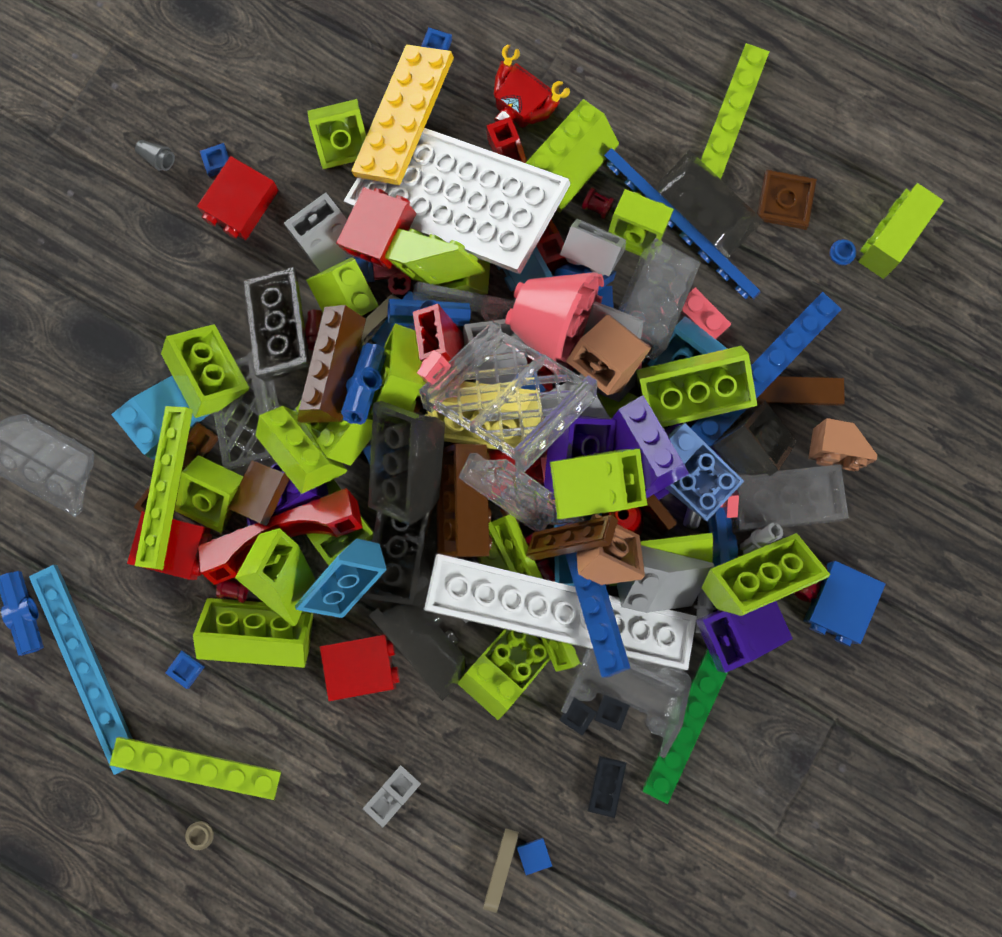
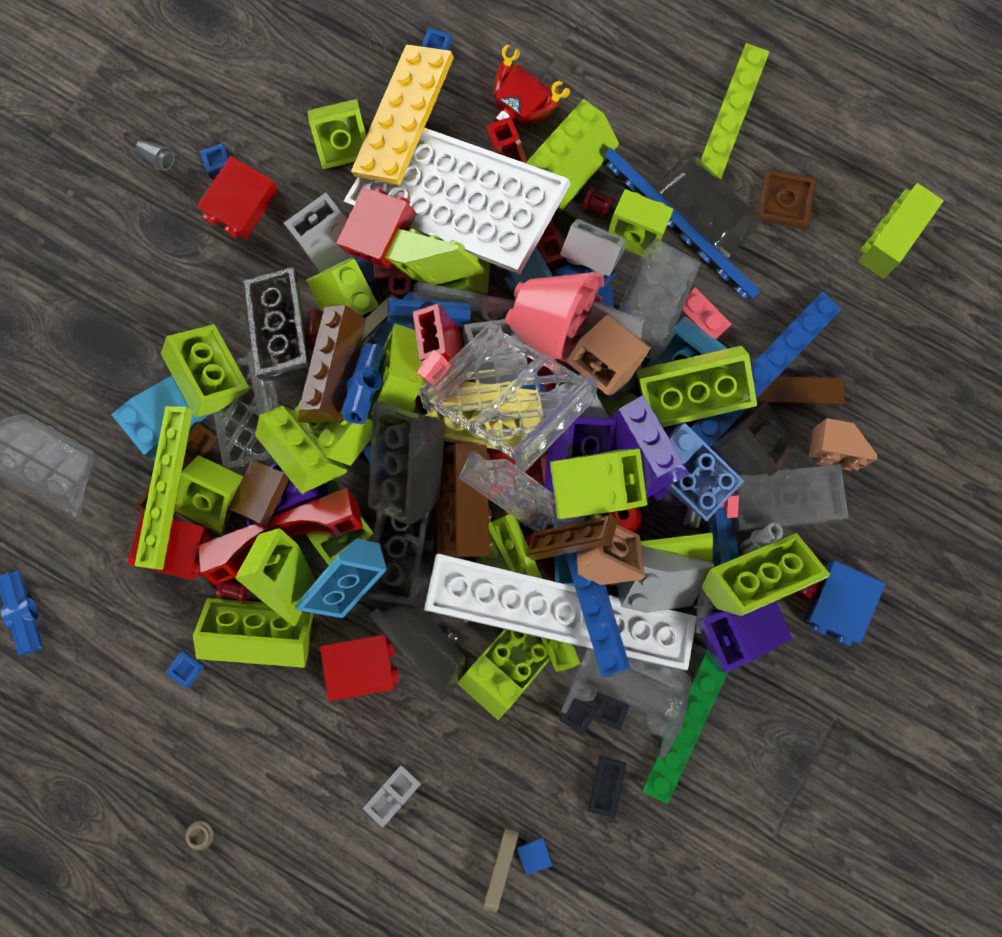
(80, 659): dark azure plate -> none
(195, 768): lime plate -> none
(658, 515): reddish brown tile -> none
(842, 252): blue plate -> none

